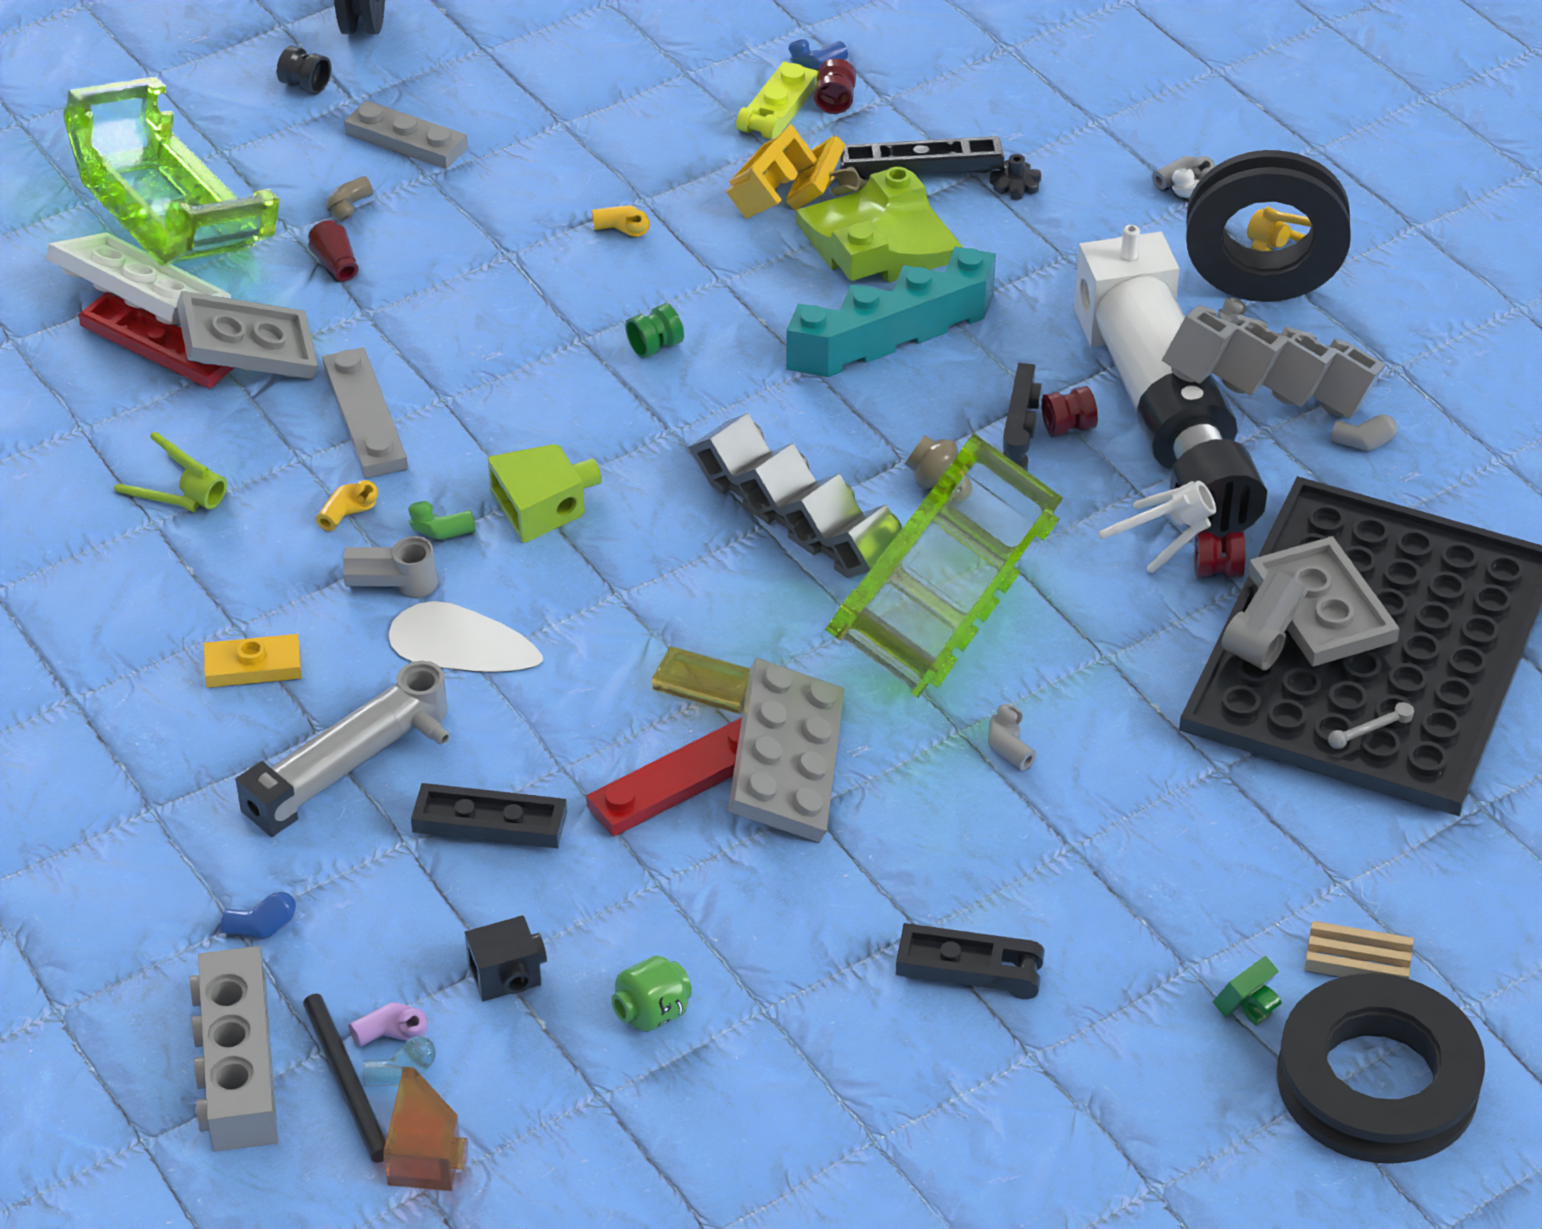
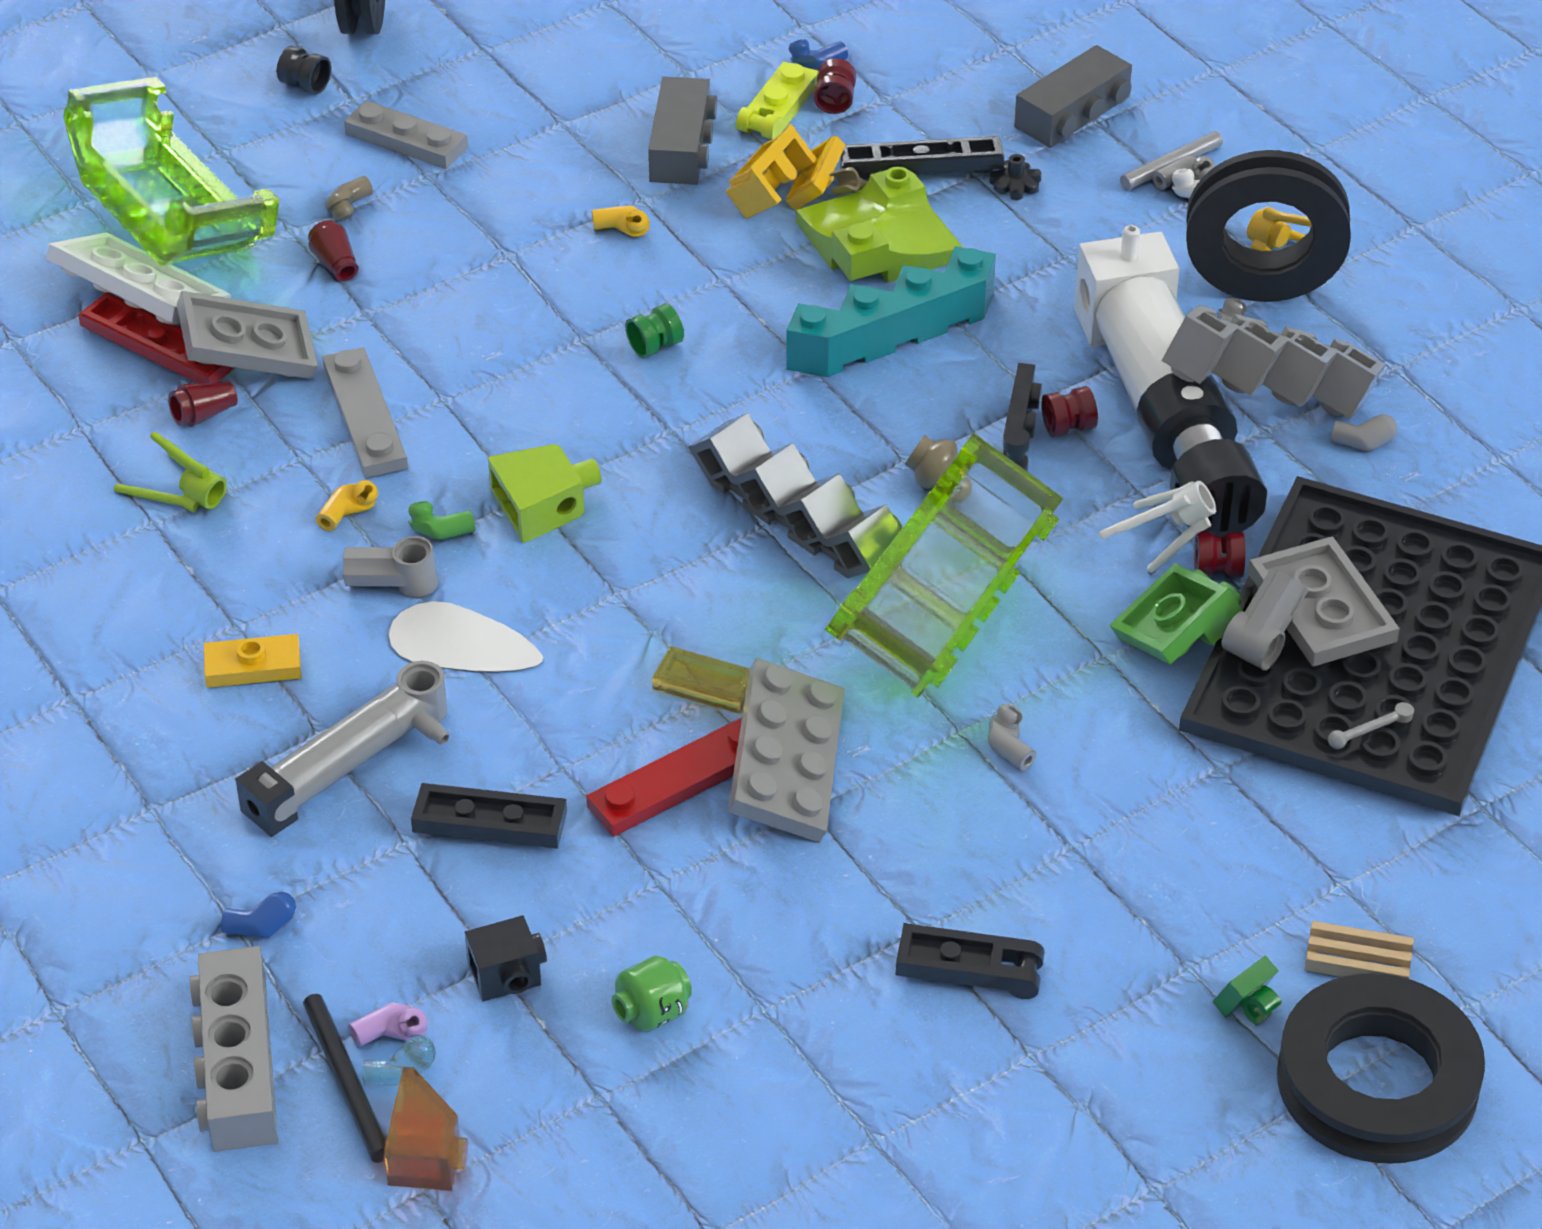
(200, 401): none -> dark red cone
(681, 130): none -> dark grey brick
(1073, 96): none -> dark grey brick
(1178, 612): none -> bright green plate
(1196, 148): none -> light grey bar

